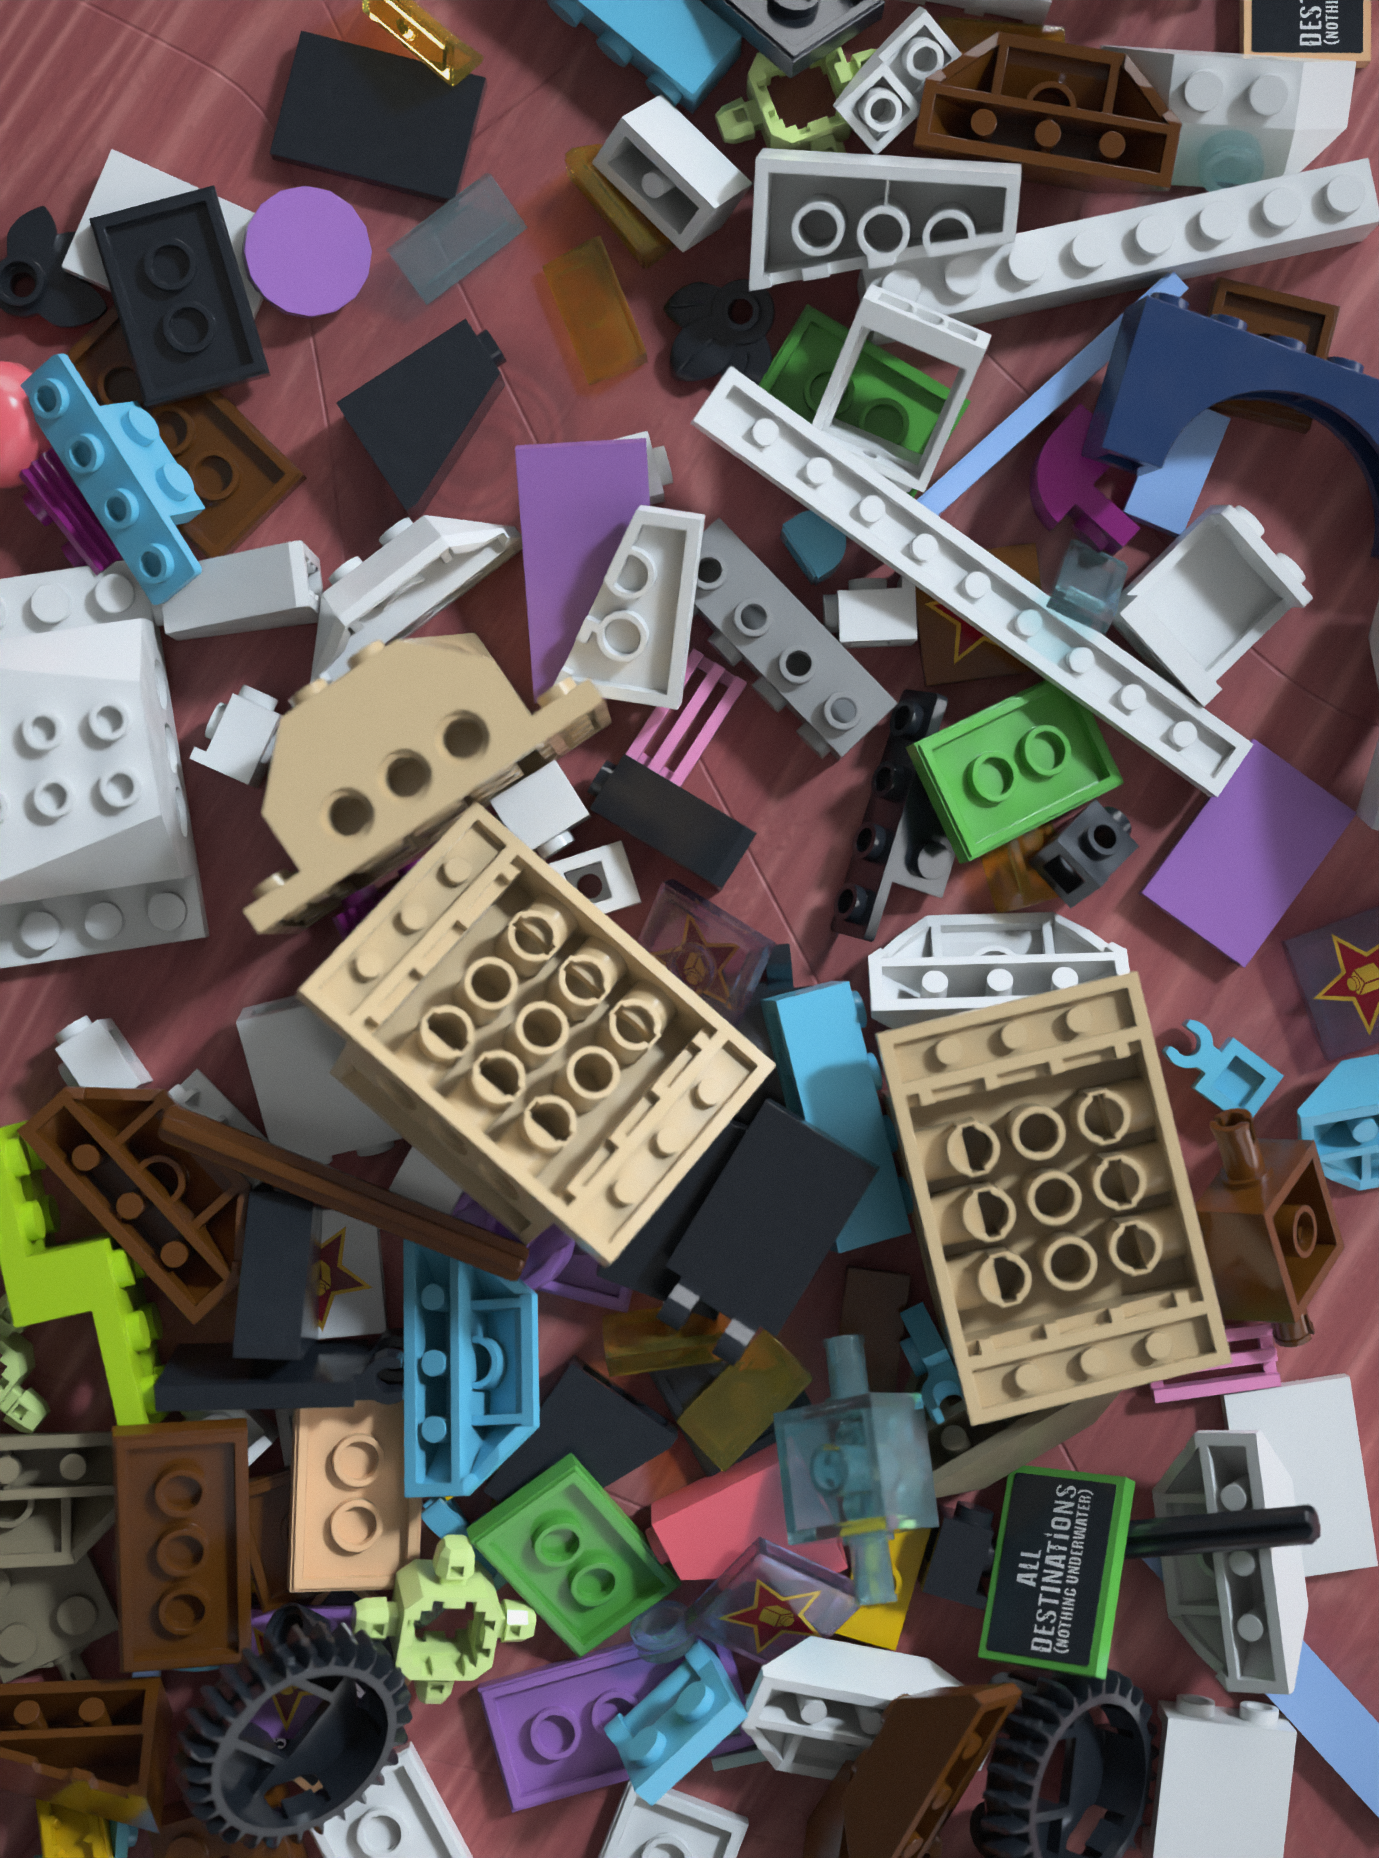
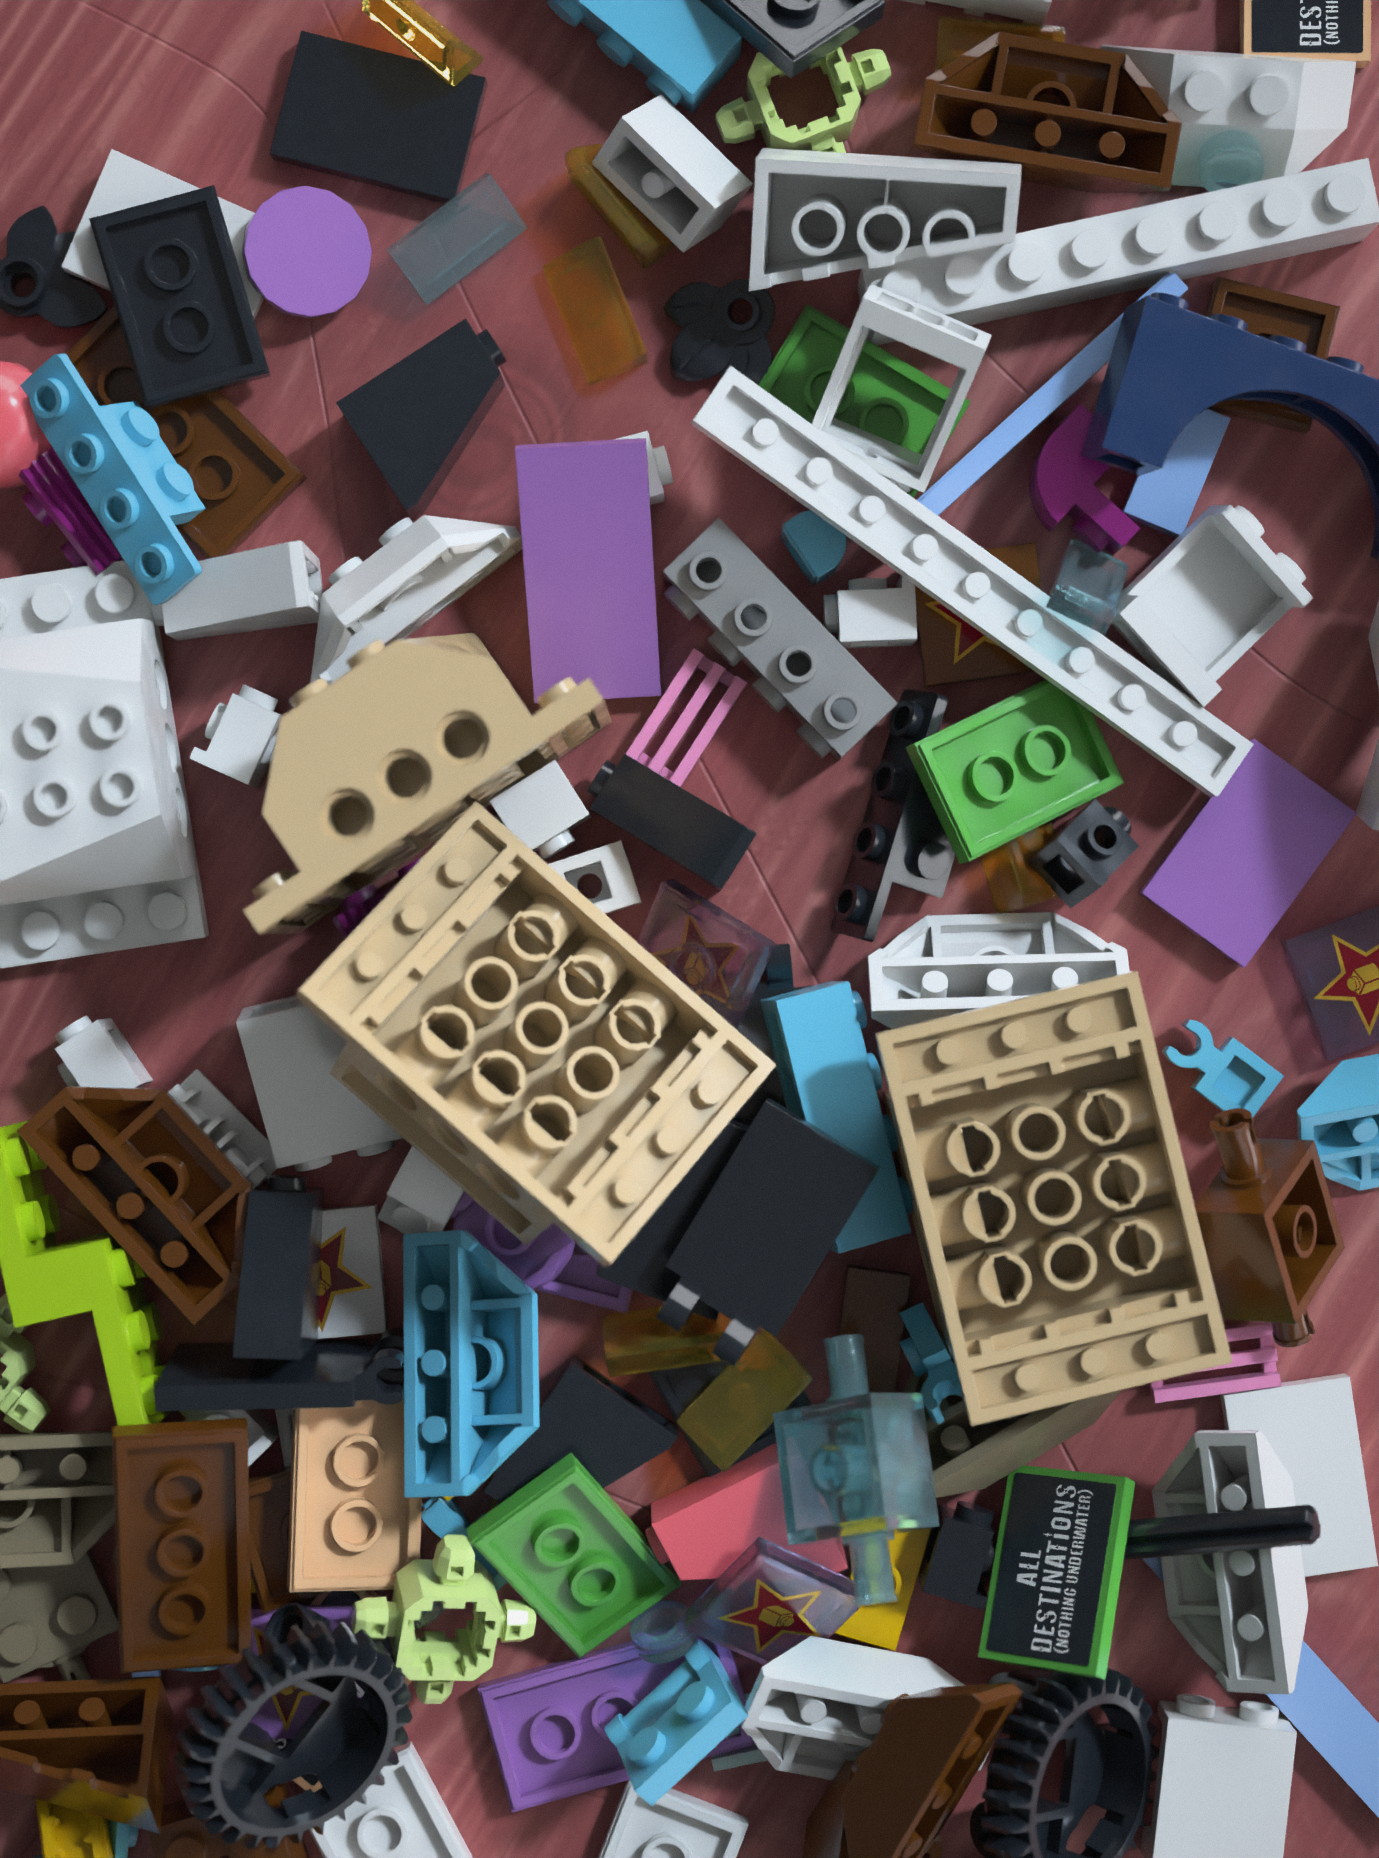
(343, 1193): reddish brown axle -> none
(643, 614): white wing -> none
(891, 83): white slope -> none

